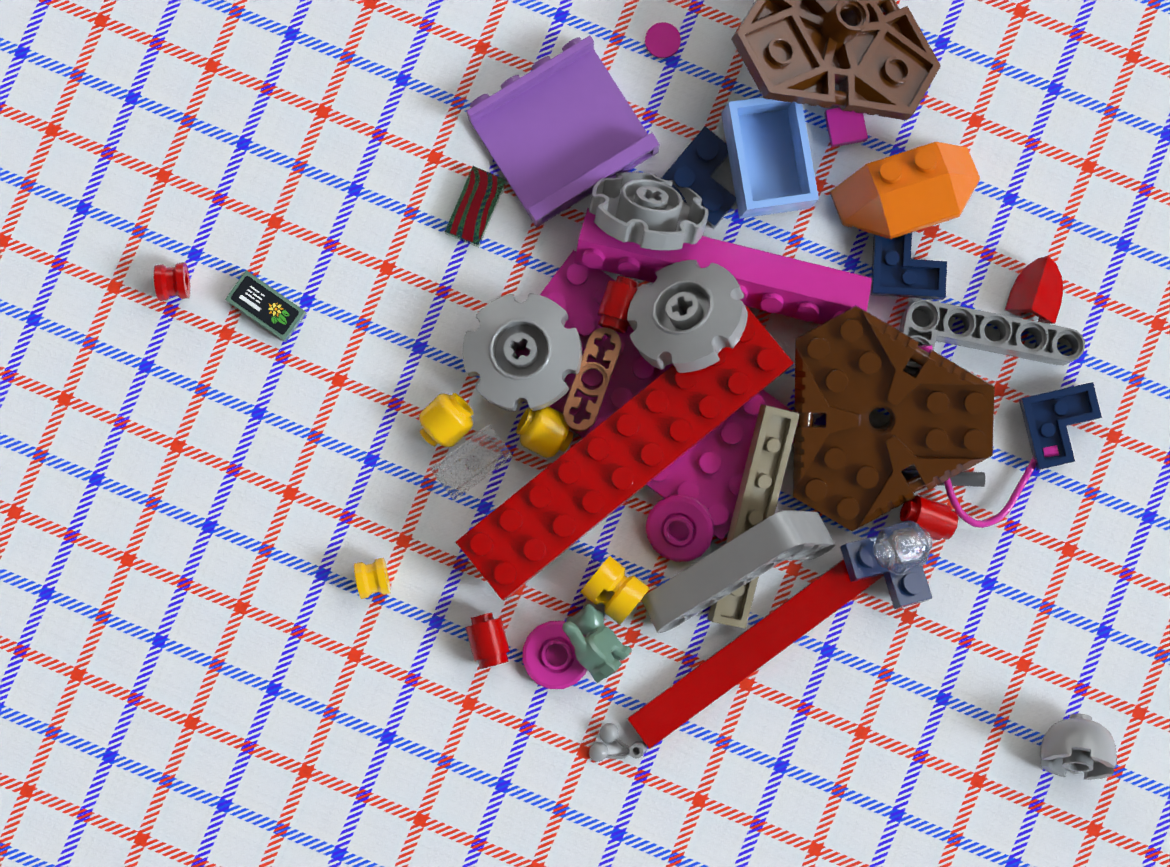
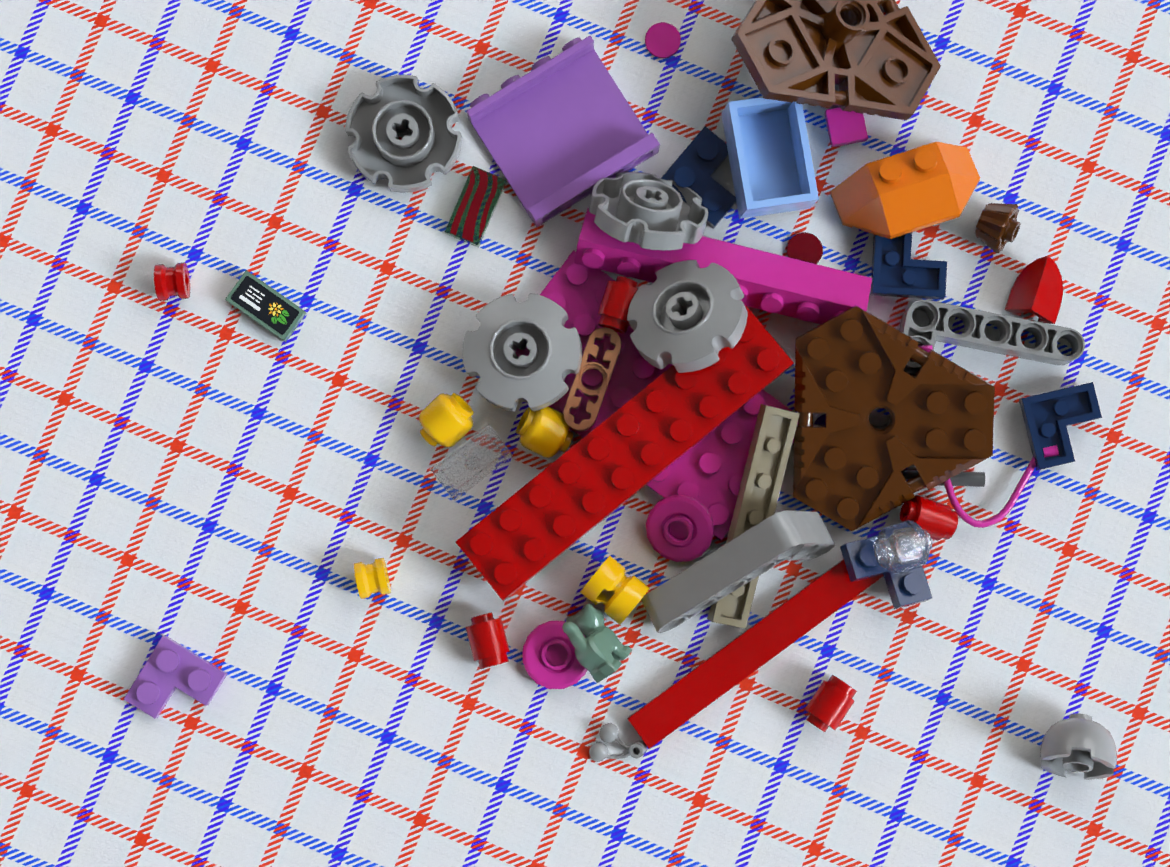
(172, 668): none -> medium lavender plate
(393, 108): none -> light grey piece
(805, 248): none -> dark red piece
(830, 704): none -> red brick
(998, 225): none -> reddish brown piece

